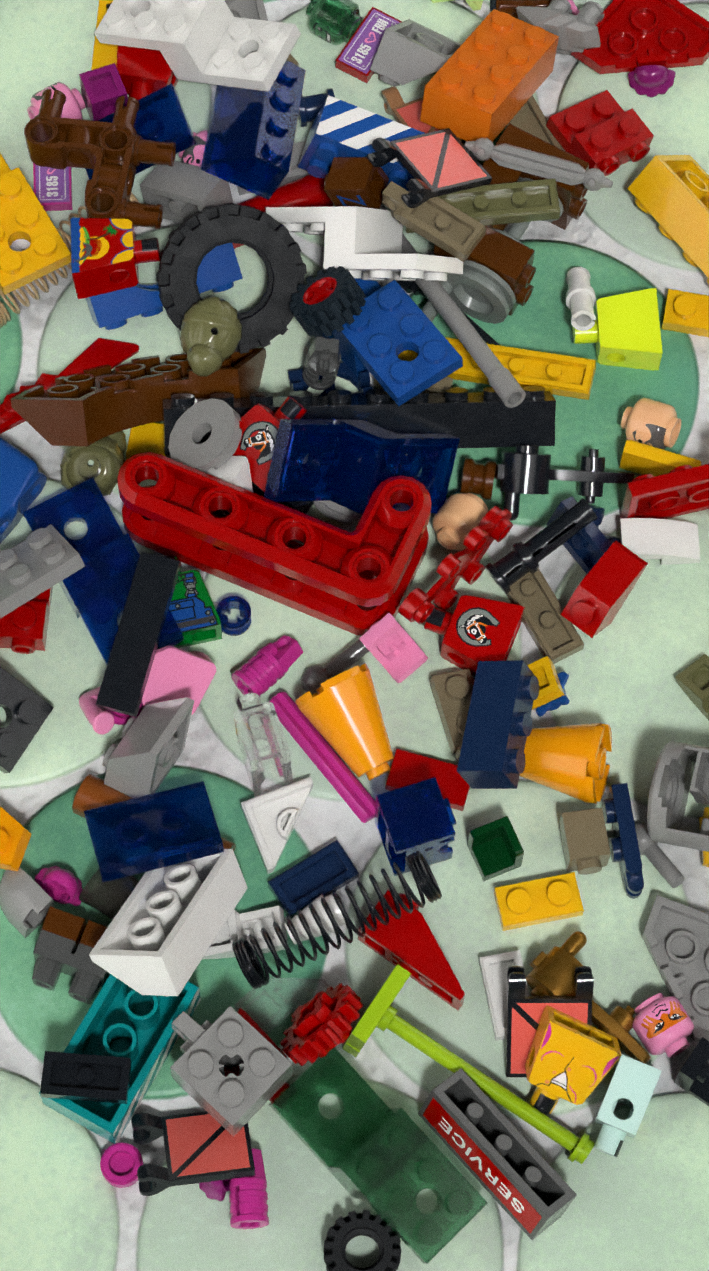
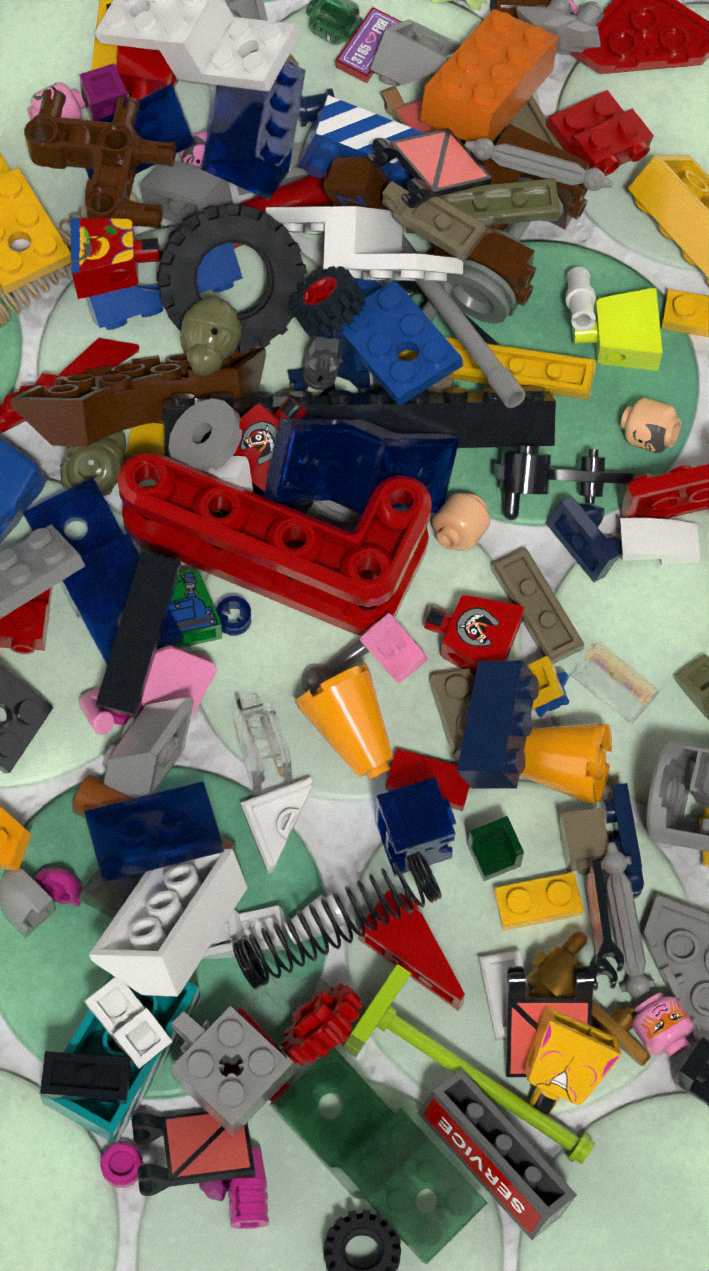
(53, 187): tile -> none
(65, 949): dark grey hips -> none
(128, 1021): none -> white slope
(267, 666): dark pink hinge -> none
(316, 875): dark blue tile -> none
(324, 757): dark pink axle -> none
(463, 565): red plant -> none
(478, 478): reddish brown wheel -> none
(525, 556): black pin -> none
(600, 927): none -> black flag
(604, 589): red slope -> none
(614, 682): none -> clear slope
(626, 923): none -> light grey wheel
(633, 1085): light aqua torso -> none
(651, 80): magenta piece -> none
(652, 460): yellow tile -> none
(657, 857): light grey bar -> none

